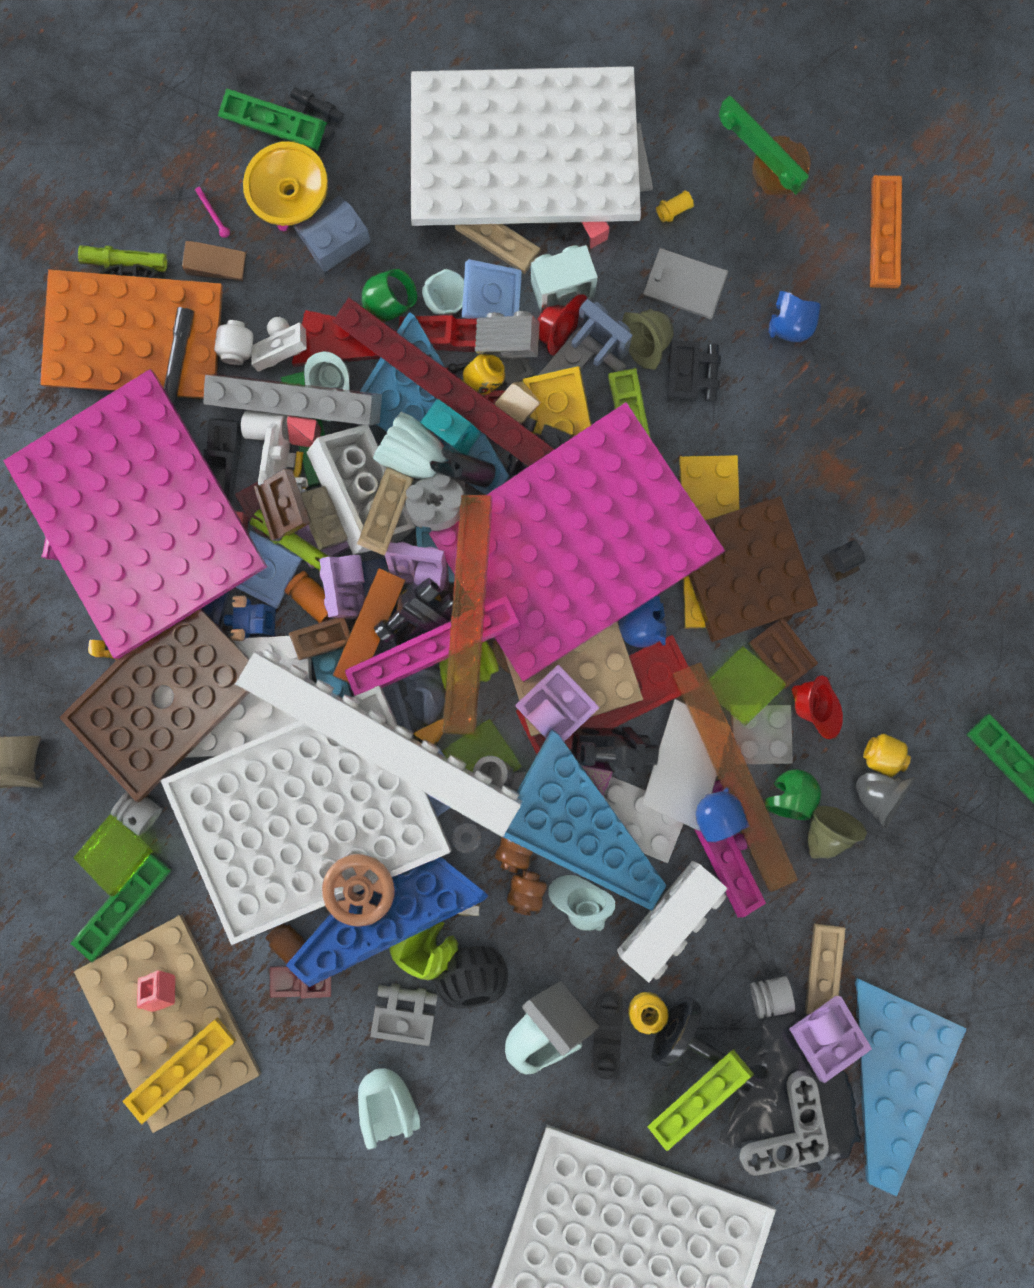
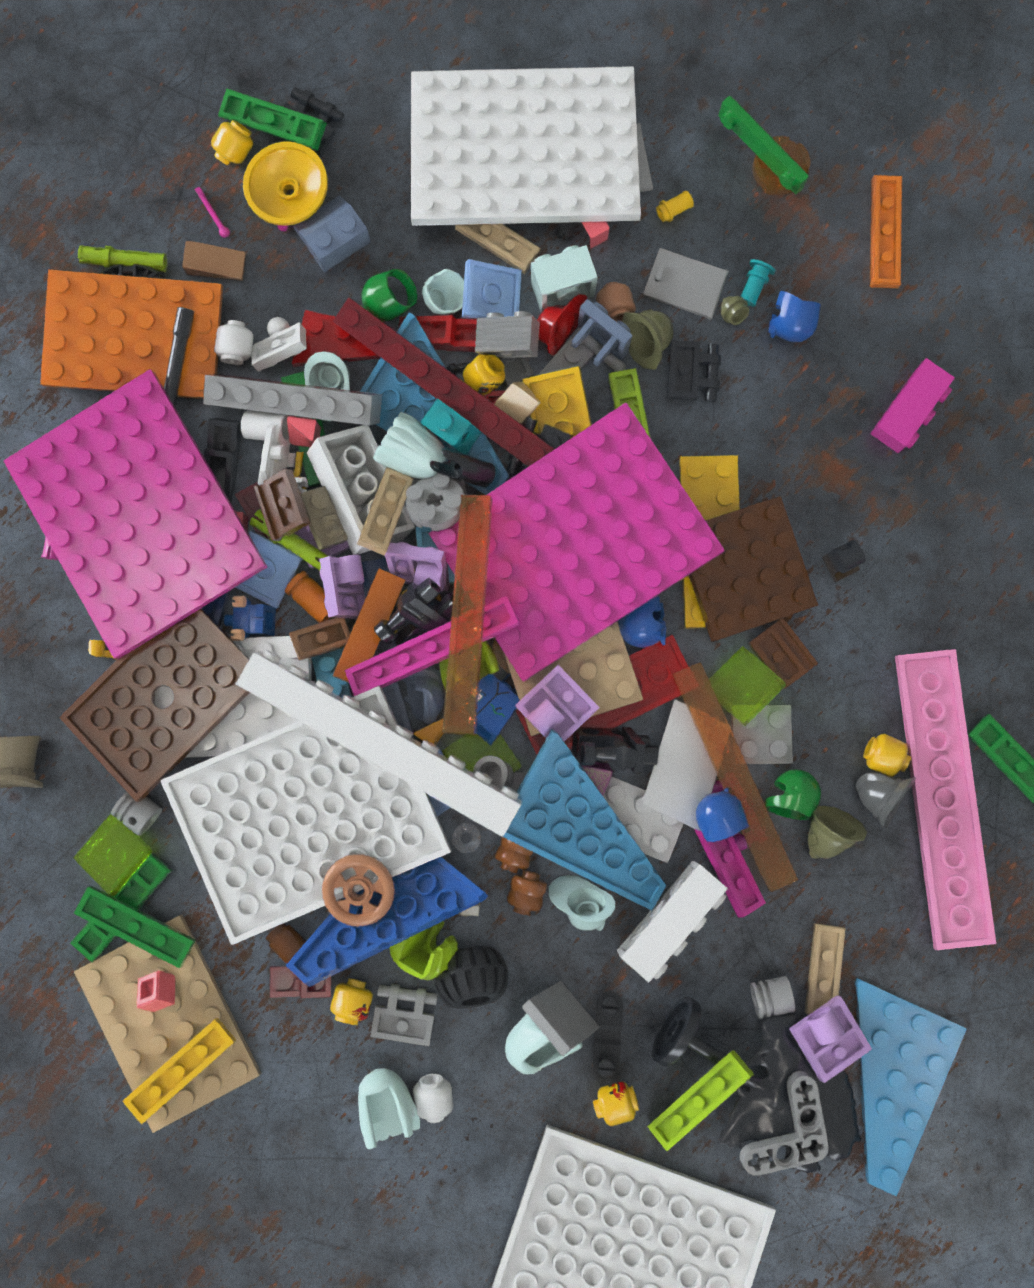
(134, 926): none -> green plate
(232, 142): none -> yellow head
(351, 1002): none -> yellow head
(433, 1098): none -> white head
(495, 706): none -> blue torso
(616, 300): none -> nougat head
(616, 1103): none -> yellow head
(648, 1023): yellow head -> none
(734, 309): none -> olive plate
(757, 278): none -> teal pin
(819, 704): red piece -> none
(913, 406): none -> dark pink brick
(945, 800): none -> bright pink plate

